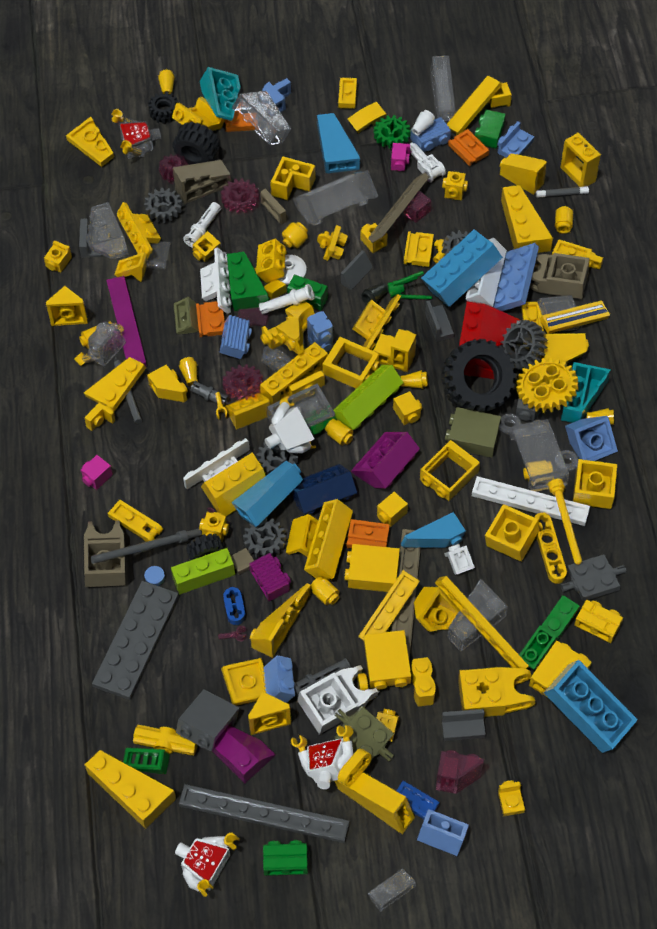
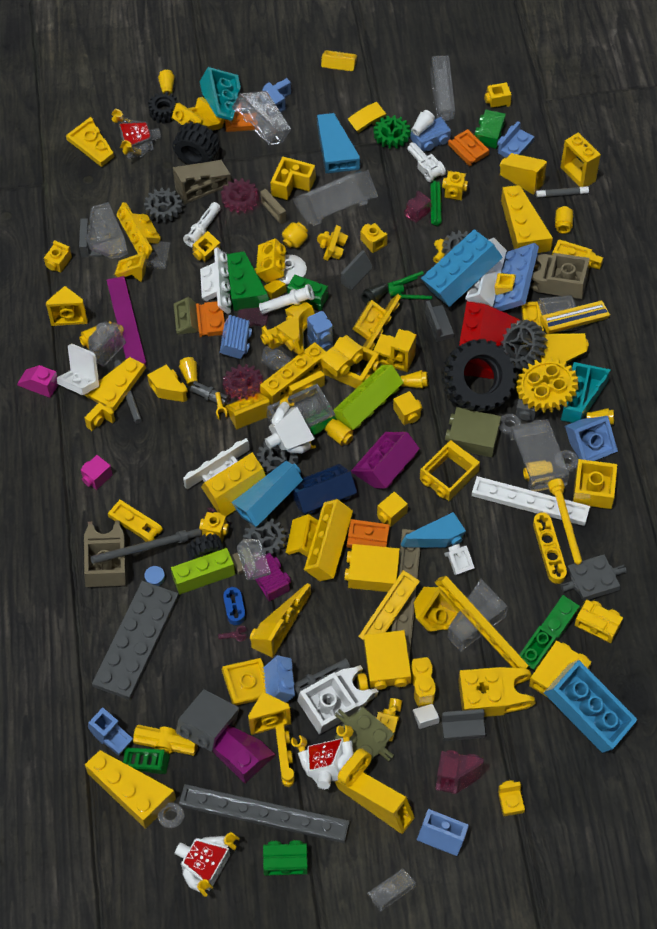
(39, 380): none -> dark pink slope
(83, 372): none -> white bracket
(107, 731): none -> medium blue brick
(167, 164): clear pink gear -> none
(171, 823): none -> clear piece
(253, 559): none -> clear slope
(285, 756): none -> yellow plate
(325, 591): yellow brick -> none
(338, 60): none -> yellow slope
(342, 356): none -> yellow brick
(347, 93): yellow plate -> none
(395, 704): none -> yellow hand
(398, 207): dark tan tile -> none
(400, 156): dark pink brick -> none
(417, 799): blue plate -> none
(418, 249): yellow plate -> none
(426, 716): none -> white slope
(436, 215): none -> green axle
(473, 105): yellow tile -> none
(504, 283): none -> yellow slope
(512, 532): yellow brick -> none

